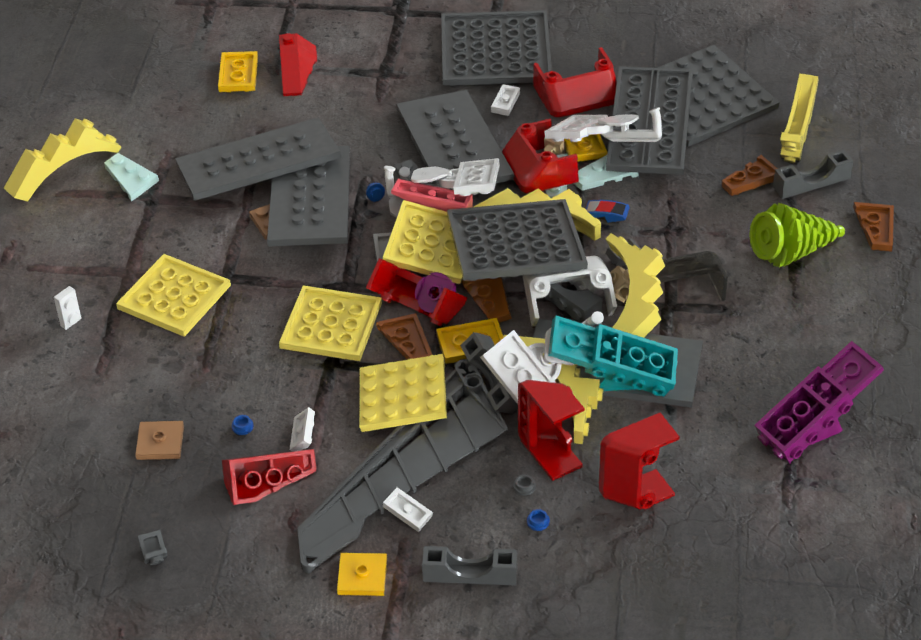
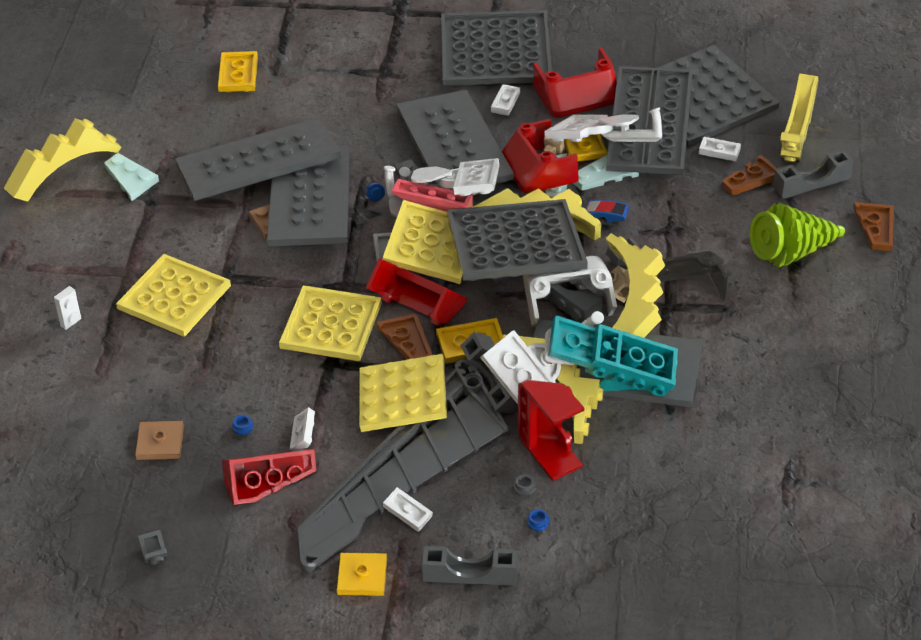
(296, 62): red wedge -> none
(429, 283): magenta plate -> none
(490, 297): dark orange wing -> none
(623, 458): red windscreen -> none
(719, 148): none -> white plate
(816, 403): magenta wedge -> none

